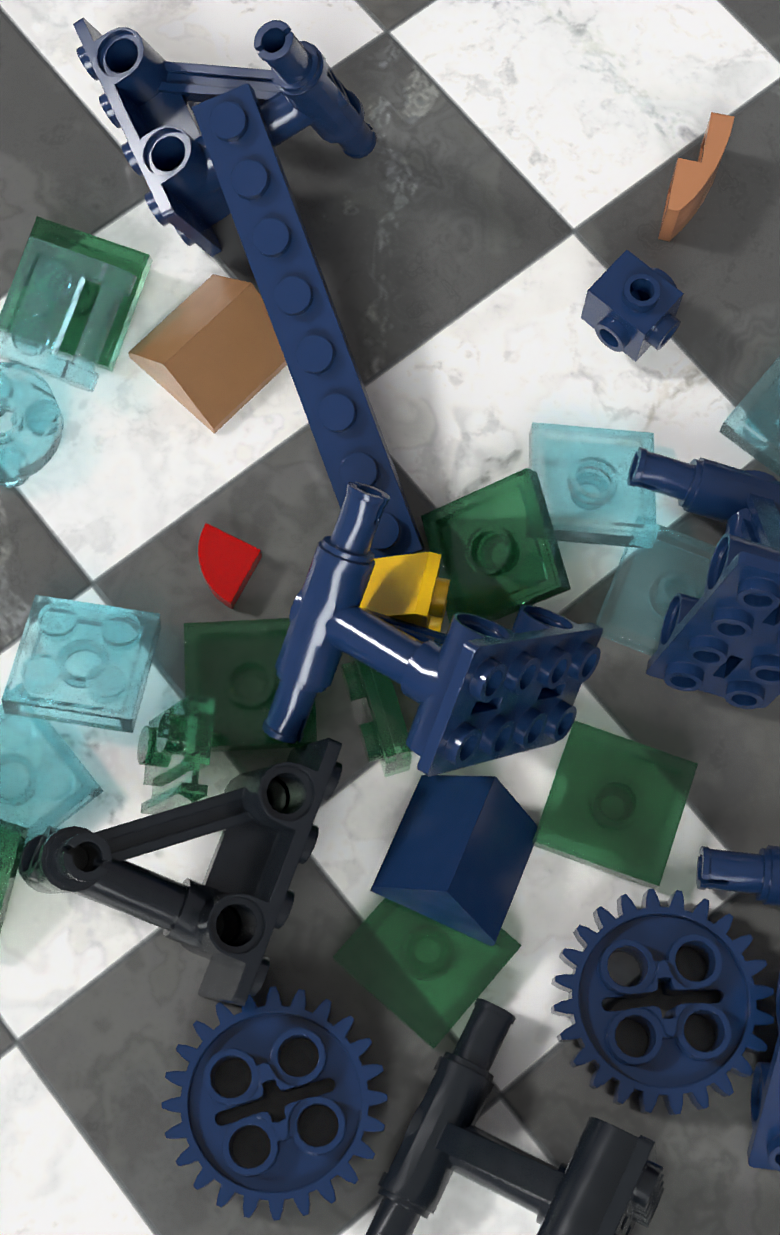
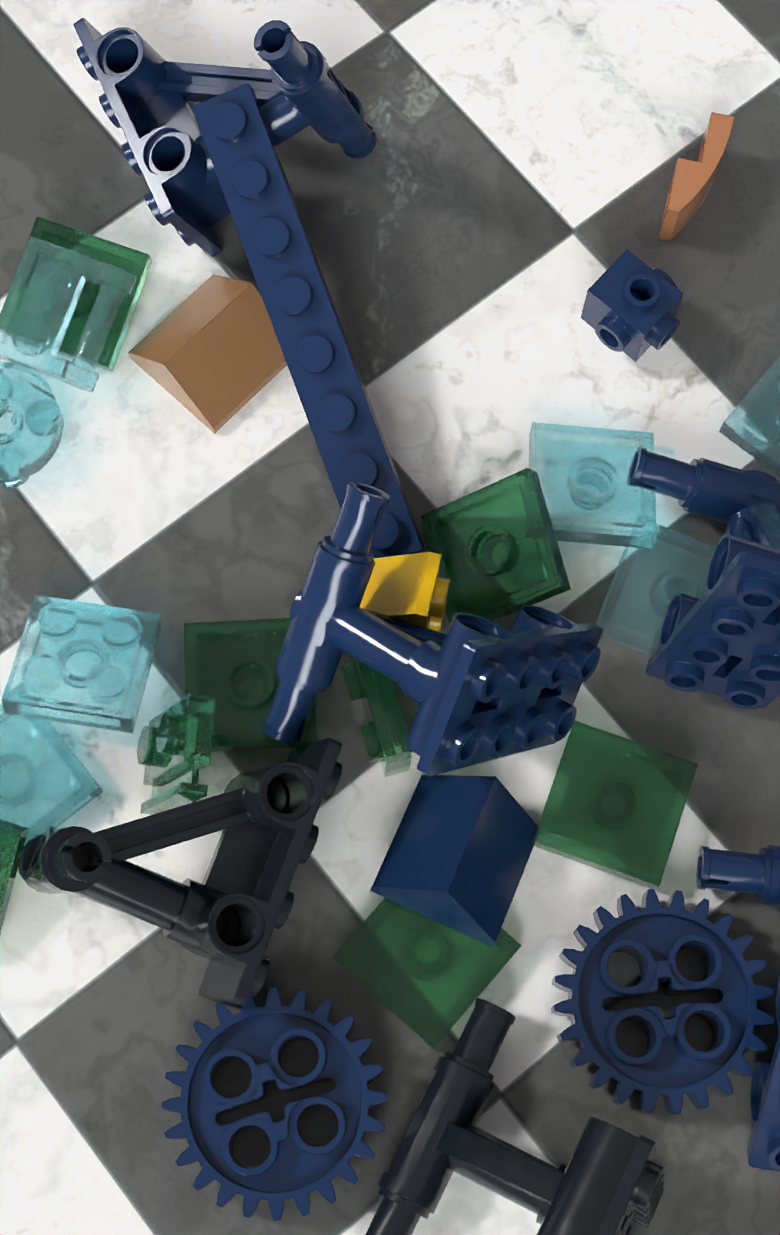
(226, 563): red tile -> none

